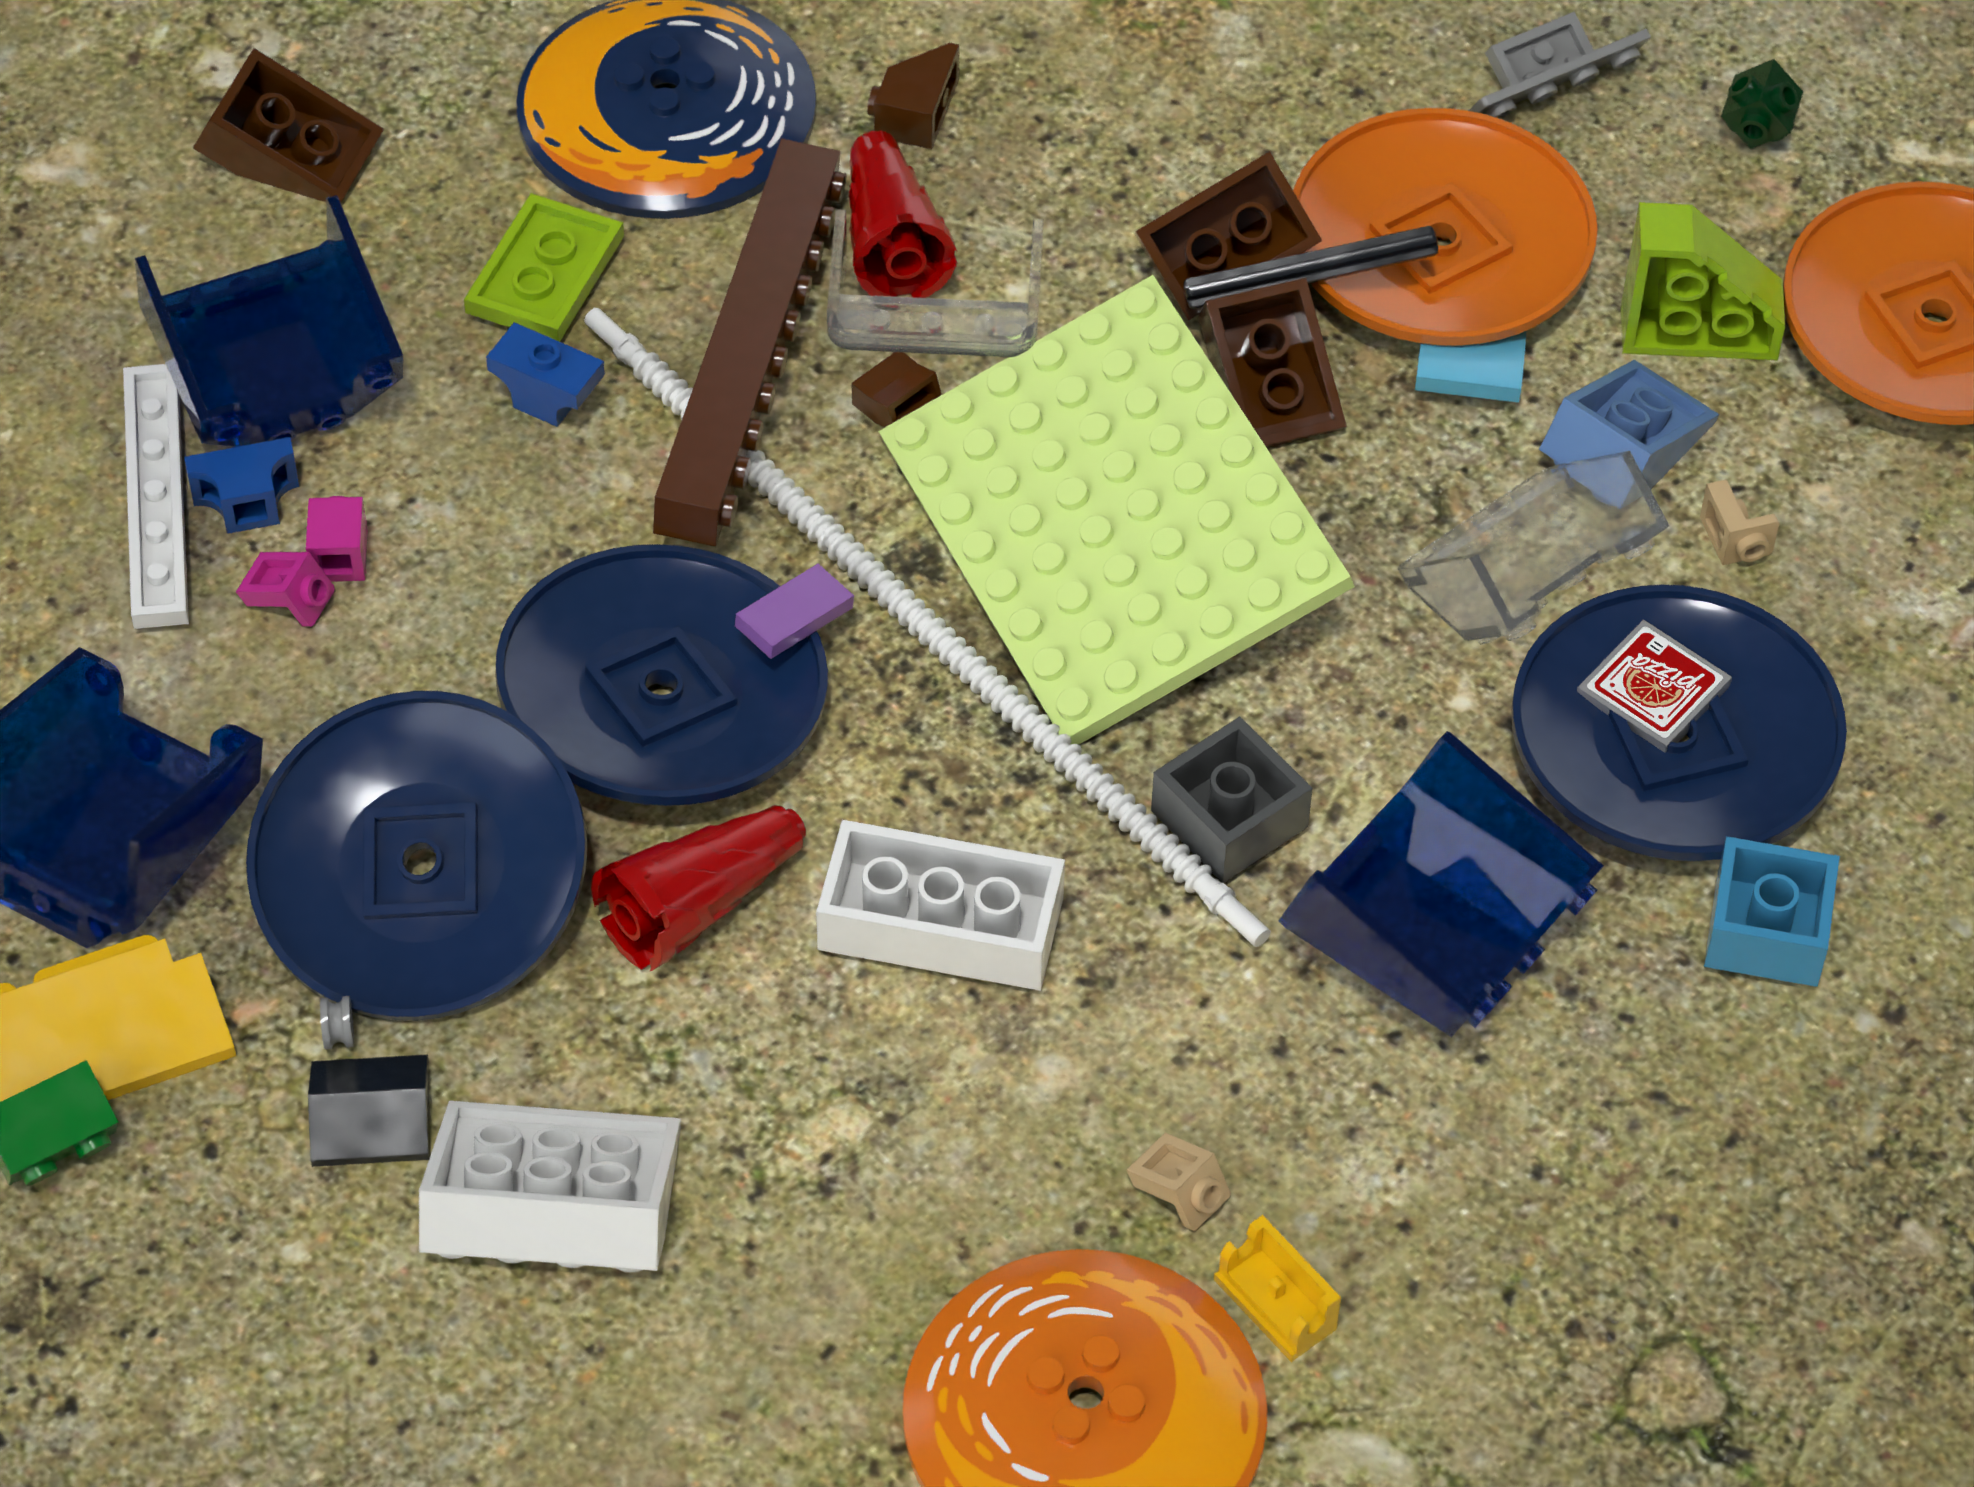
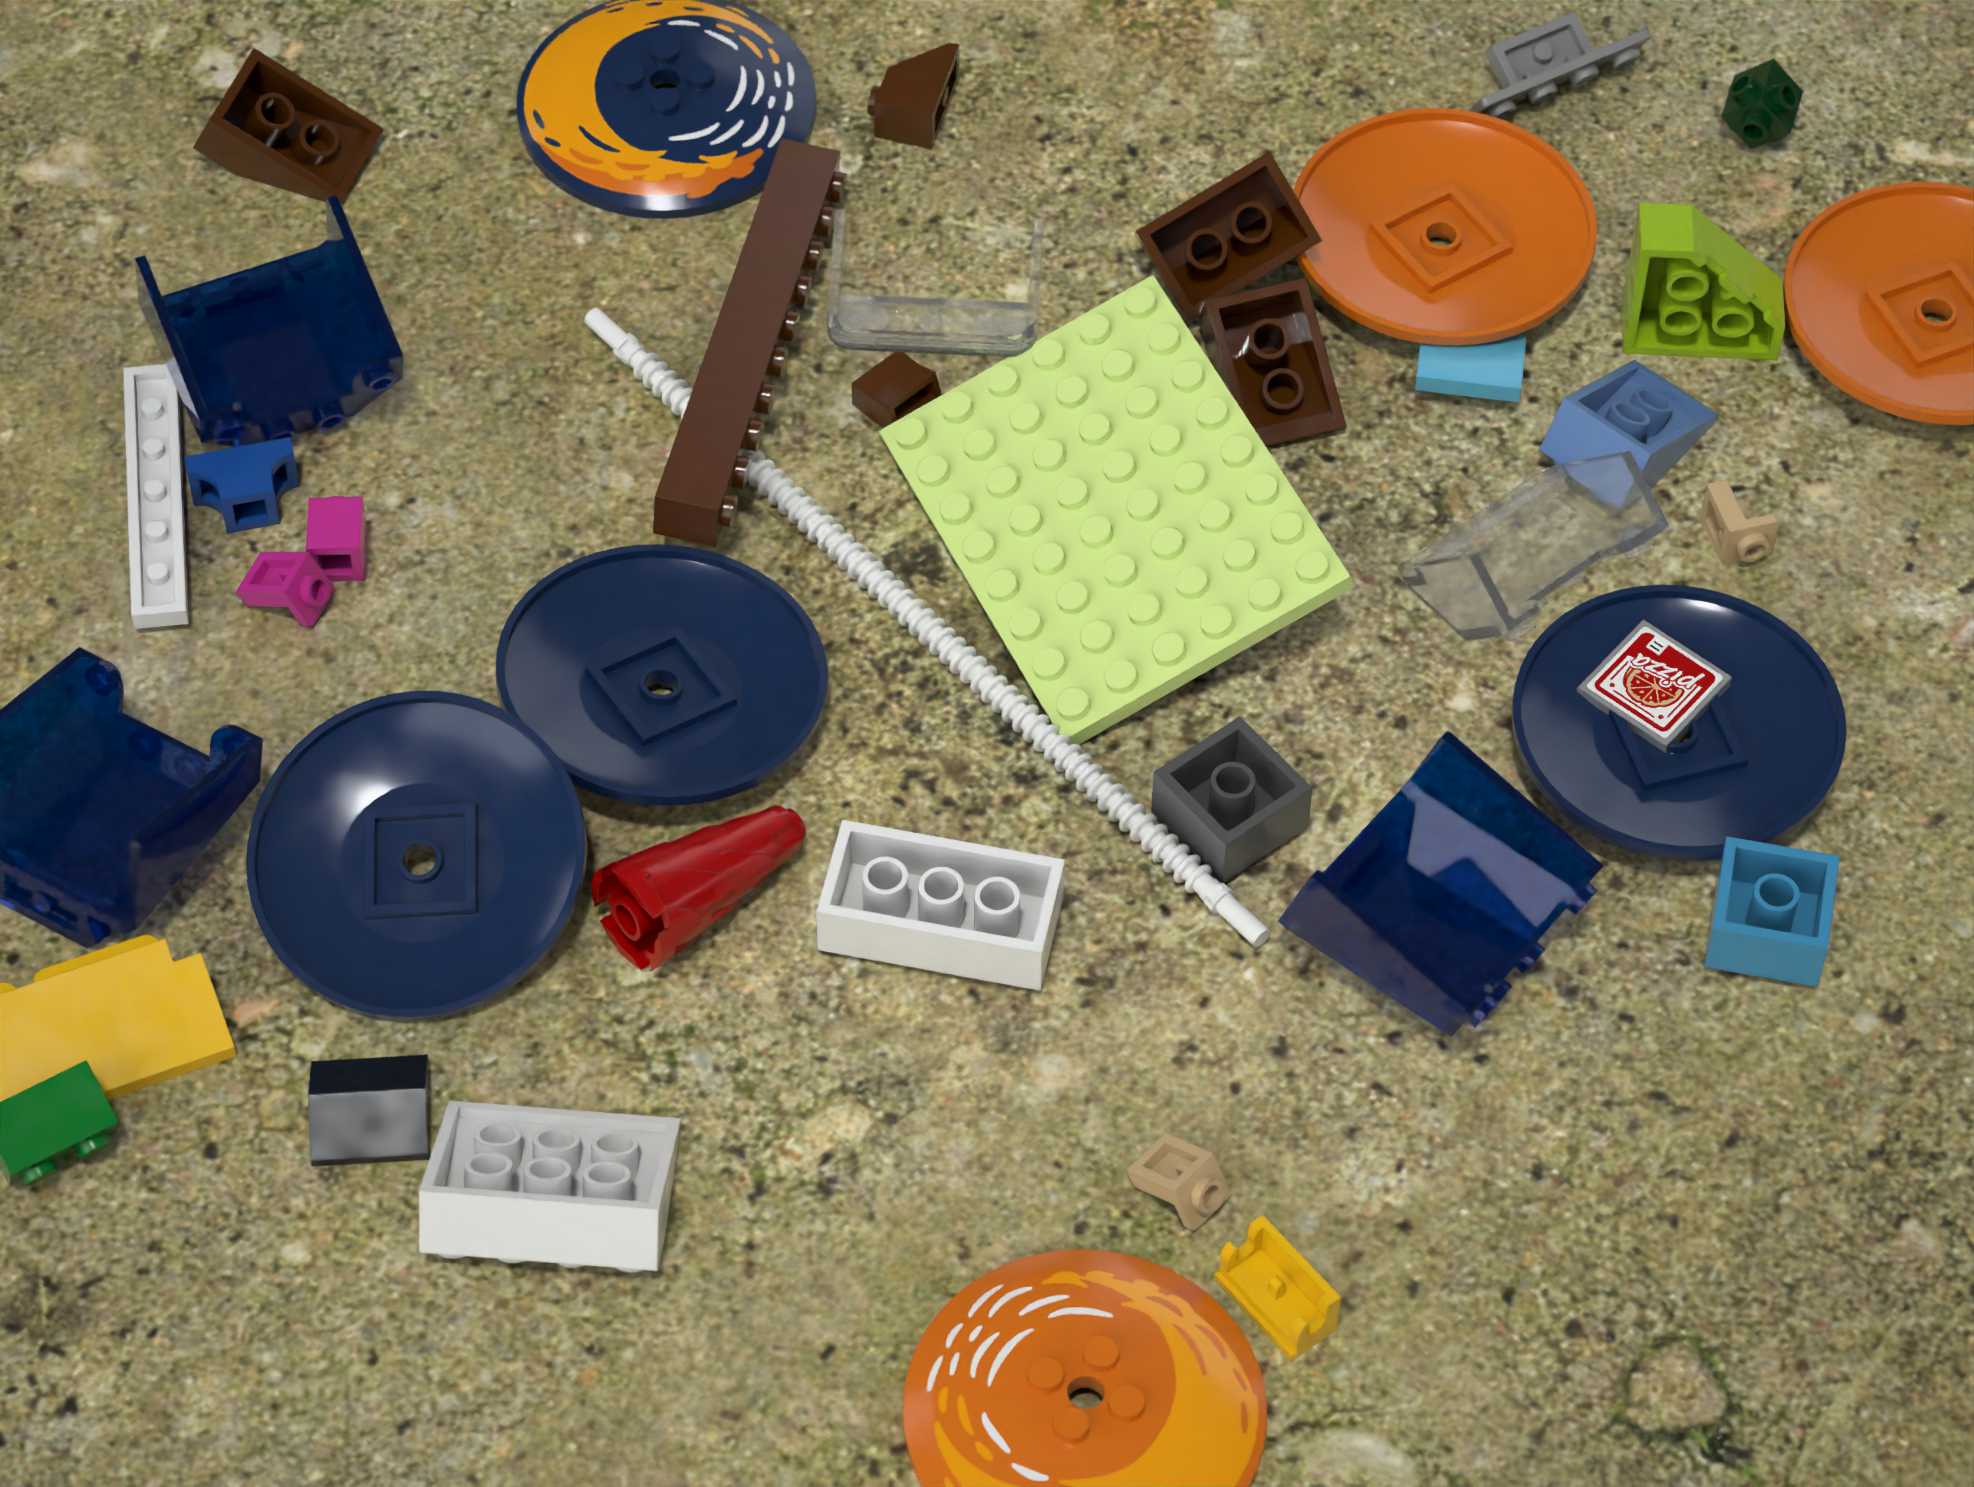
(337, 1022): light grey bush -> none
(543, 373): blue brick -> none
(544, 267): lime plate -> none
(794, 611): medium lavender tile -> none
(894, 228): red cone -> none
(1315, 265): black axle -> none

